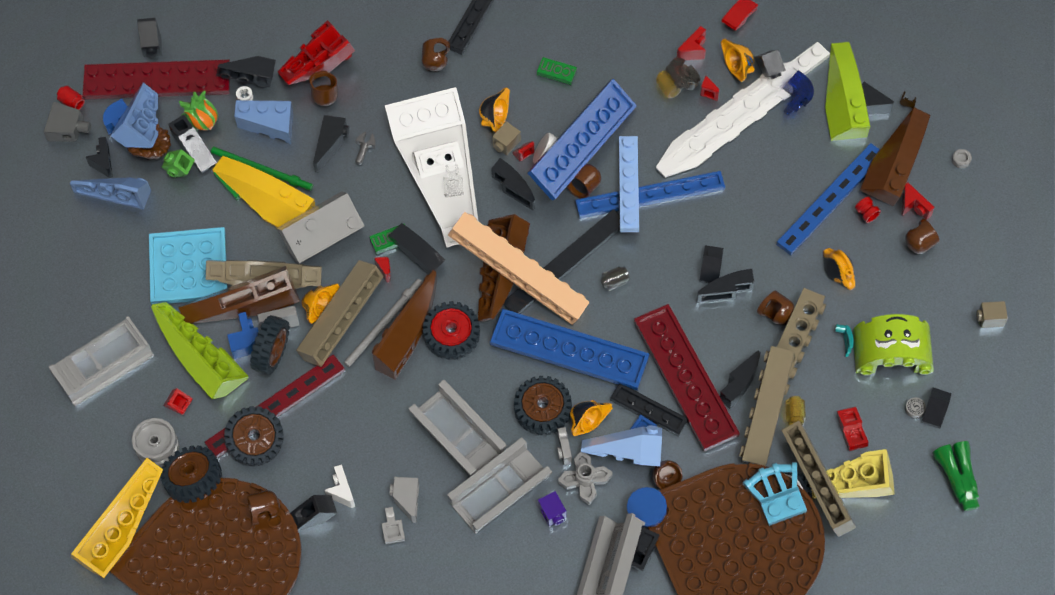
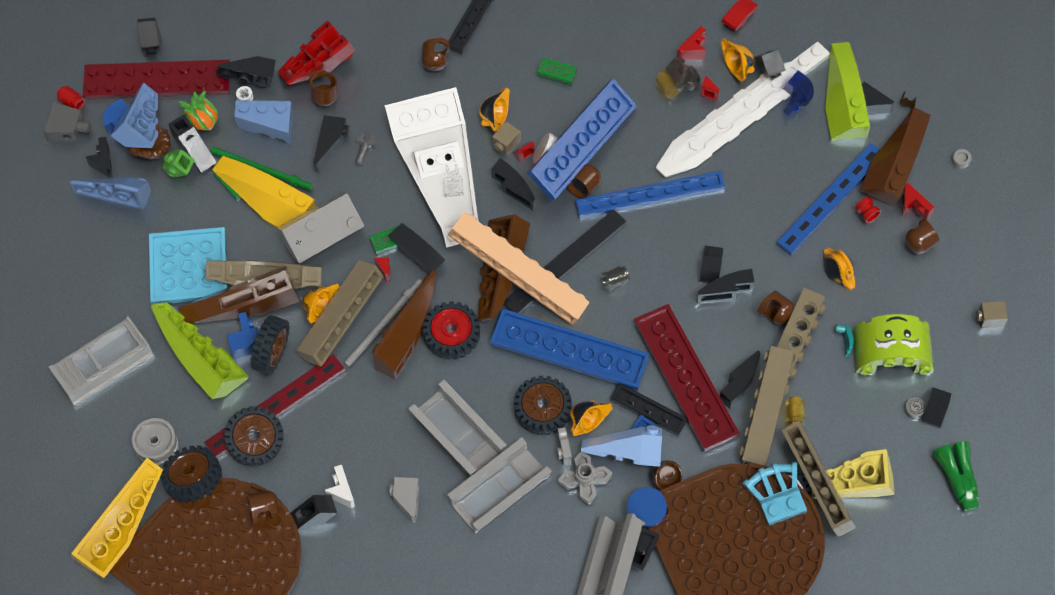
(178, 401): red slope -> none
(285, 313): light grey panel -> none
(392, 529): light grey plate -> none
(552, 509): dark purple brick -> none
(629, 184): light blue plate -> none
(852, 428): red slope -> none

